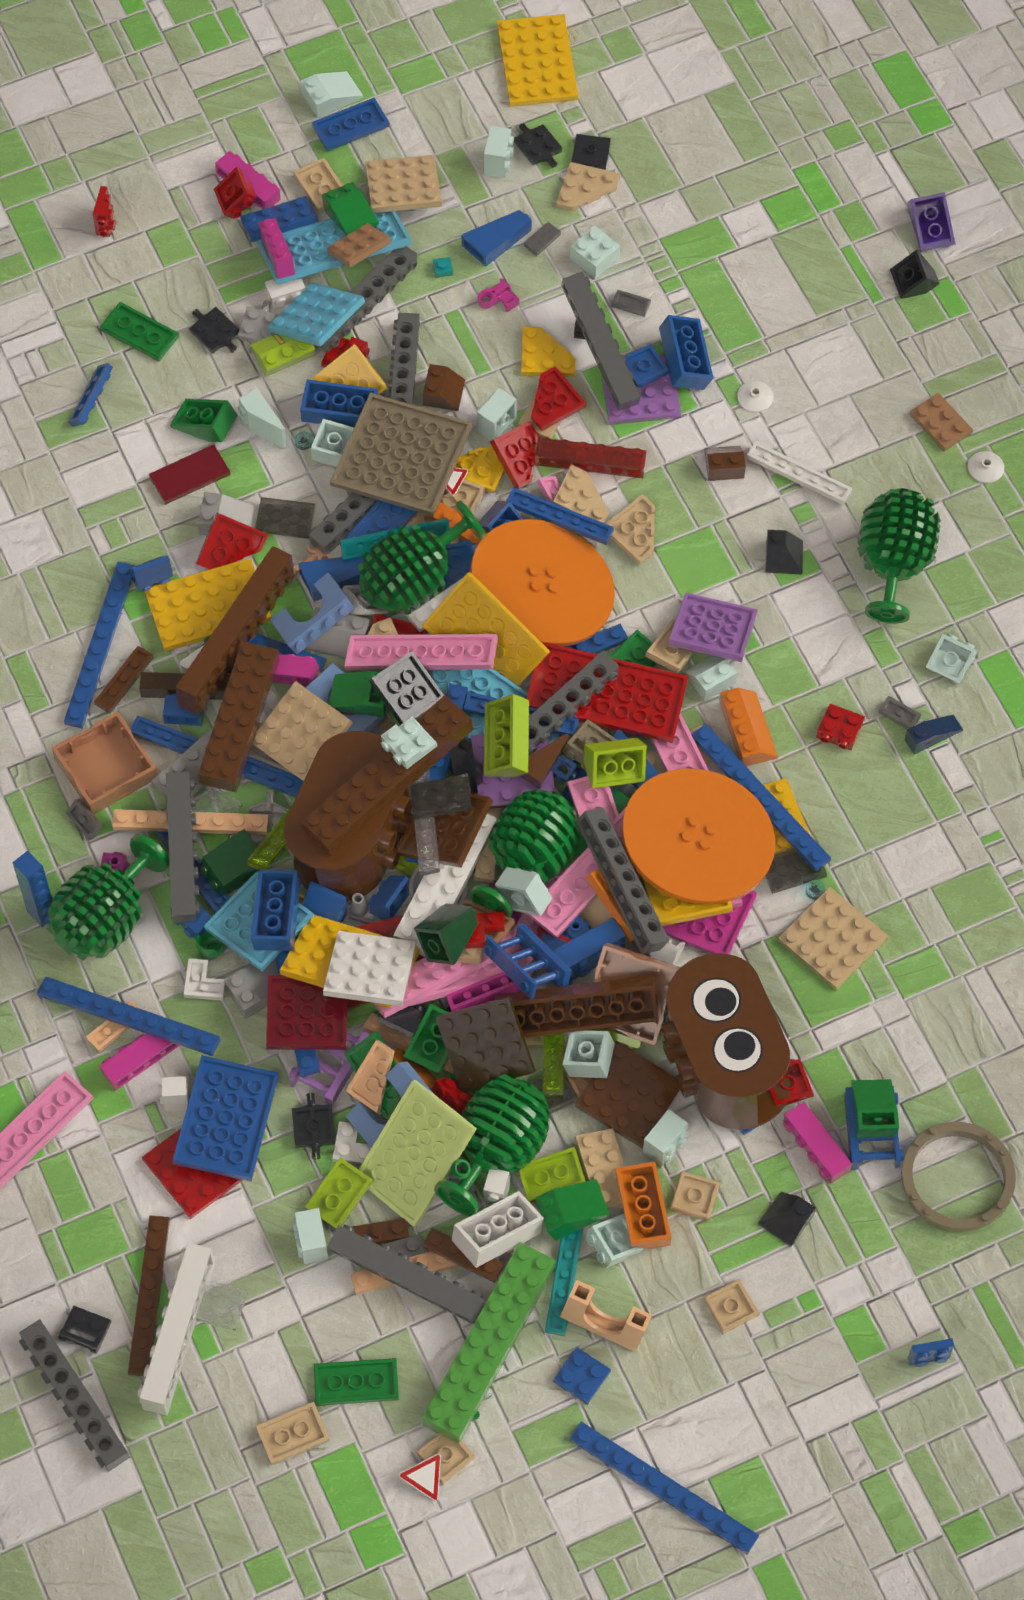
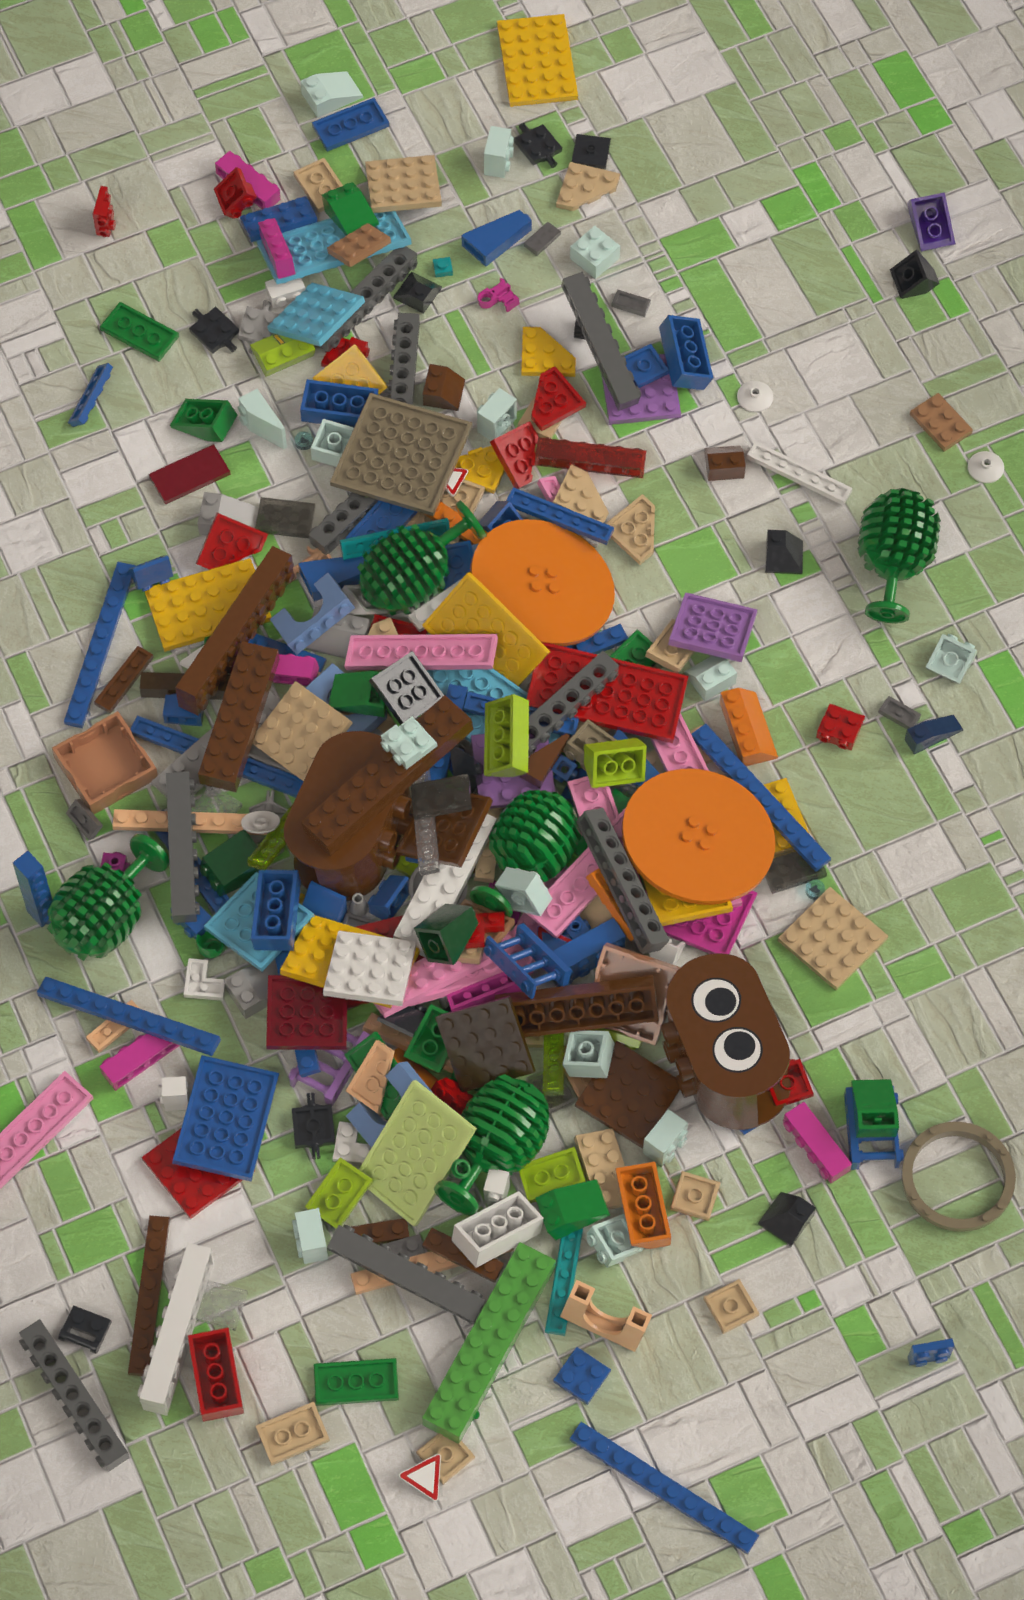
(215, 1374): none -> red brick
(260, 822): none -> white dish
(417, 292): none -> black slope

